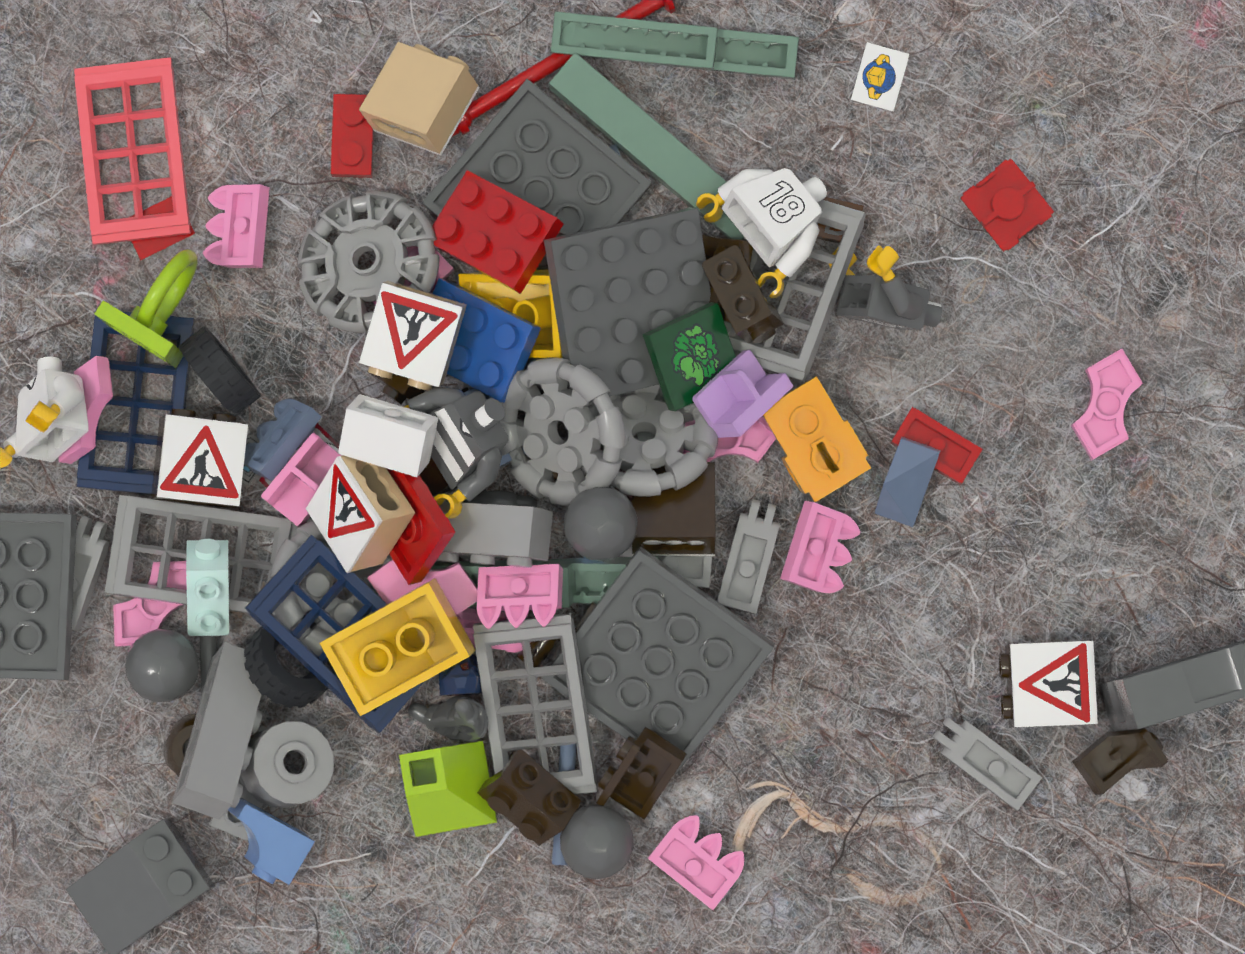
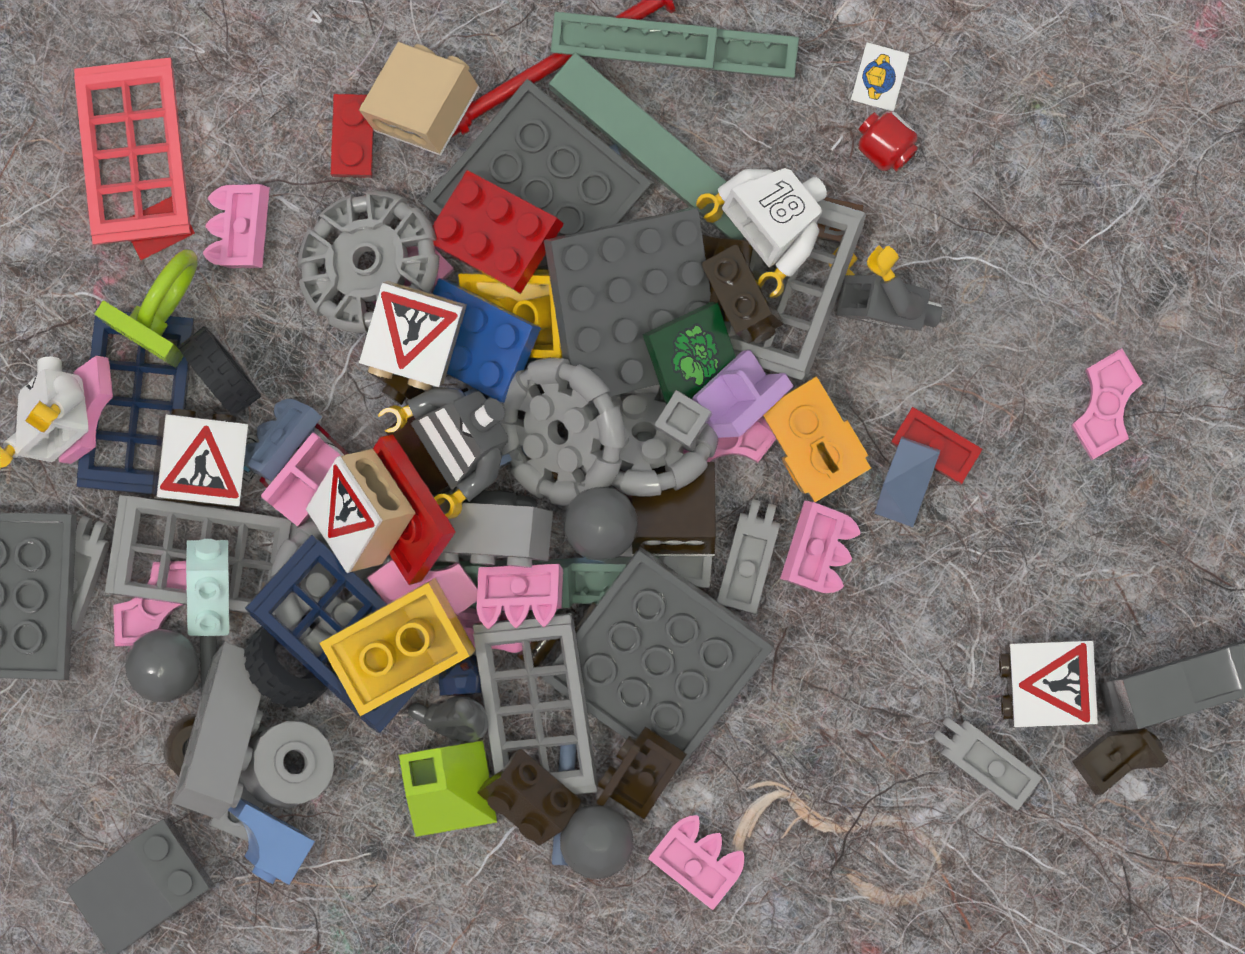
(388, 435): white panel -> none
(683, 419): none -> light grey plate
(887, 141): none -> red head
(1007, 205): red piece -> none

